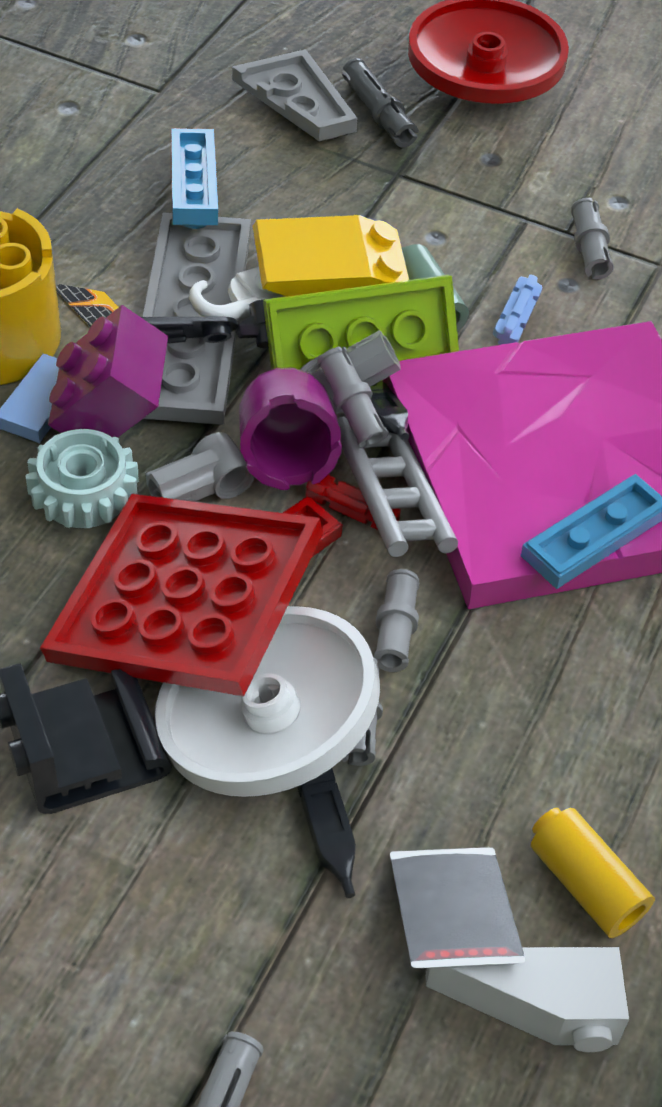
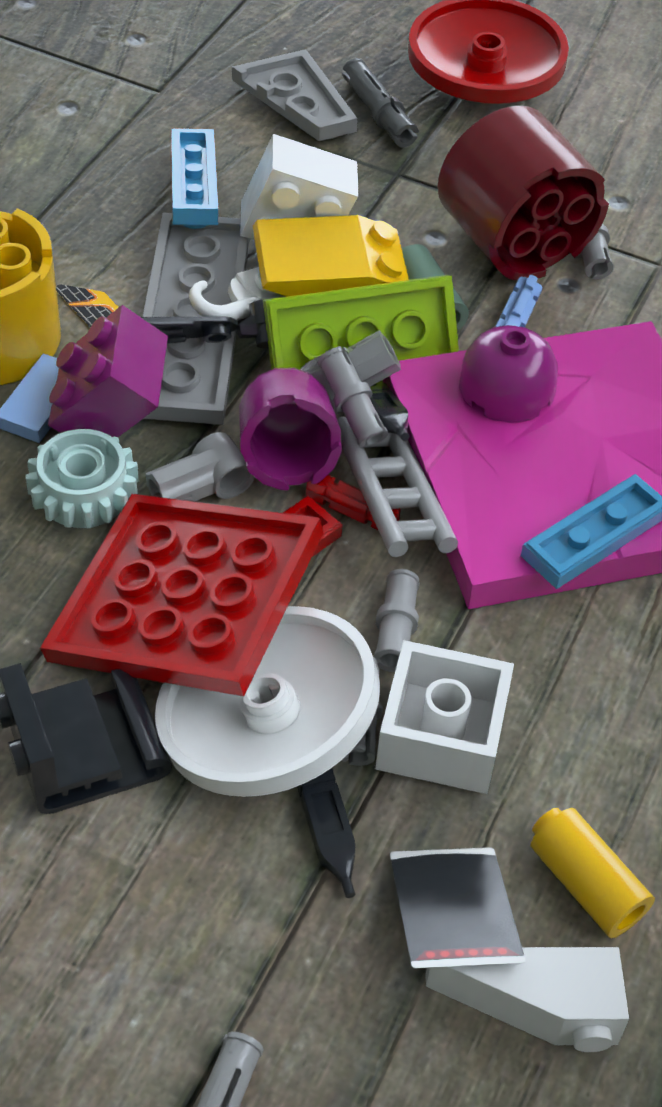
(298, 183): none -> white brick
(444, 716): none -> white brick
(509, 373): none -> magenta cylinder
(522, 192): none -> dark red brick

